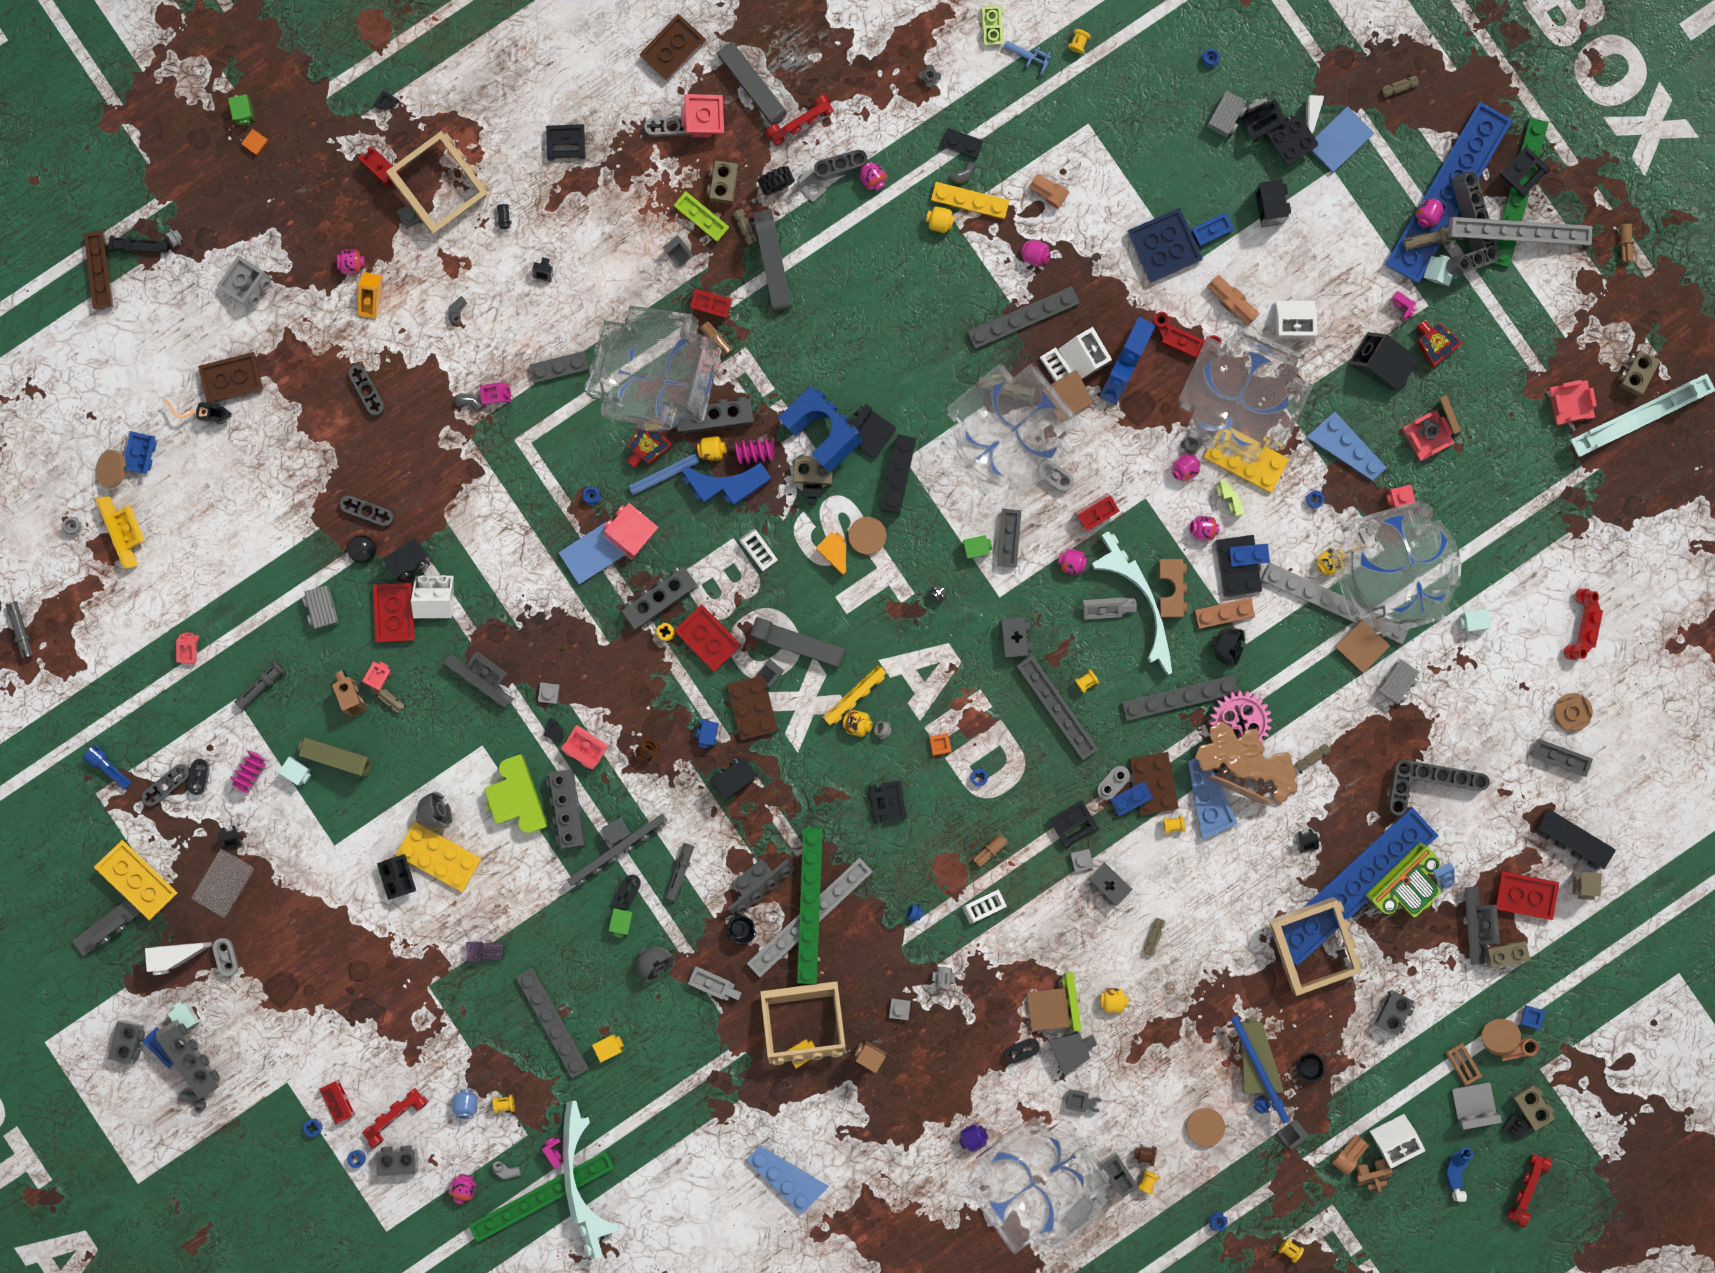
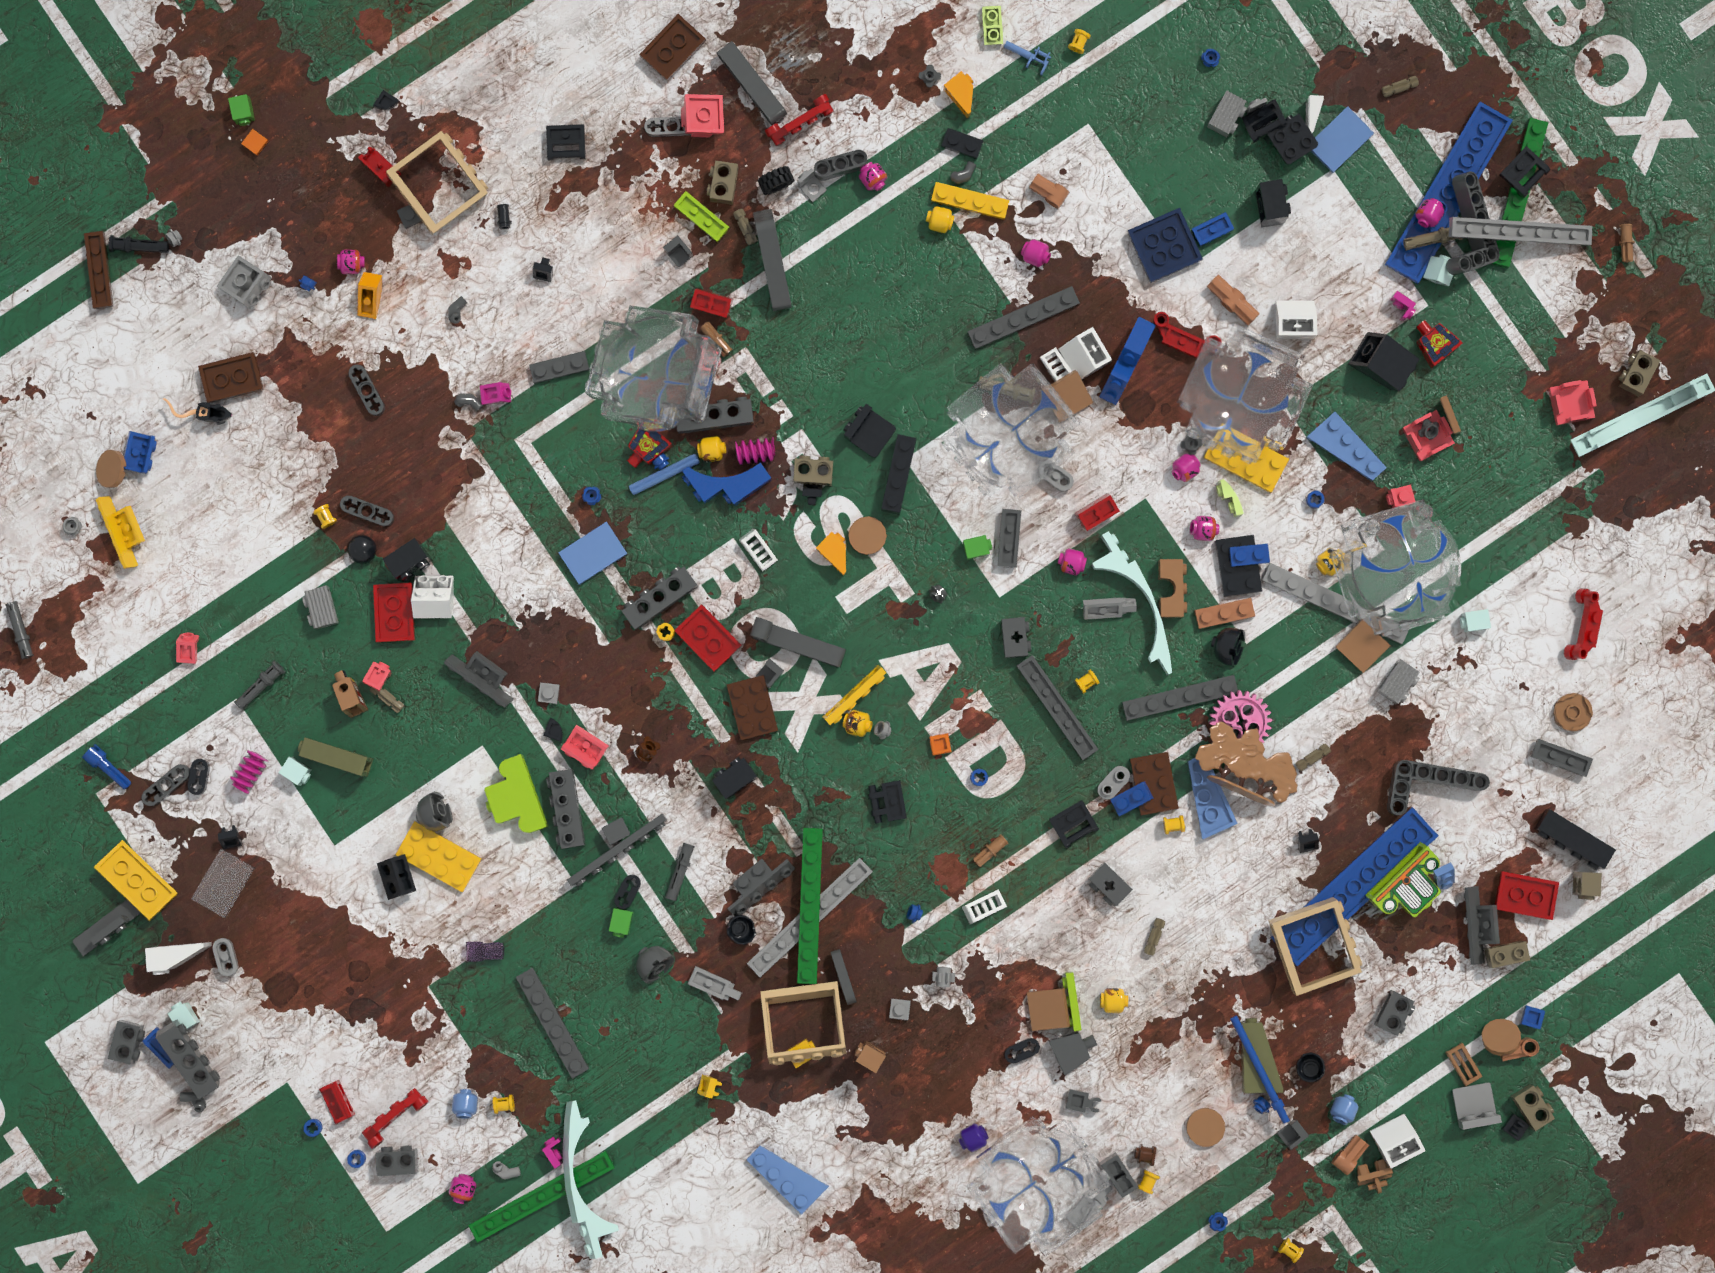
(307, 283): none -> blue plate
(325, 516): none -> yellow bush
(608, 1047): yellow brick -> none
(629, 530): coral piece -> none
(661, 462): none -> blue plate
(707, 734): blue brick -> none
(707, 1086): none -> yellow tile
(842, 437): blue arch -> none
(843, 976): none -> dark grey beam
(960, 91): none -> light orange slope
(1082, 860): light grey plate -> none
(1344, 1109): none -> medium blue head
(1454, 1171): blue arm -> none
(1530, 1180): red plate -> none

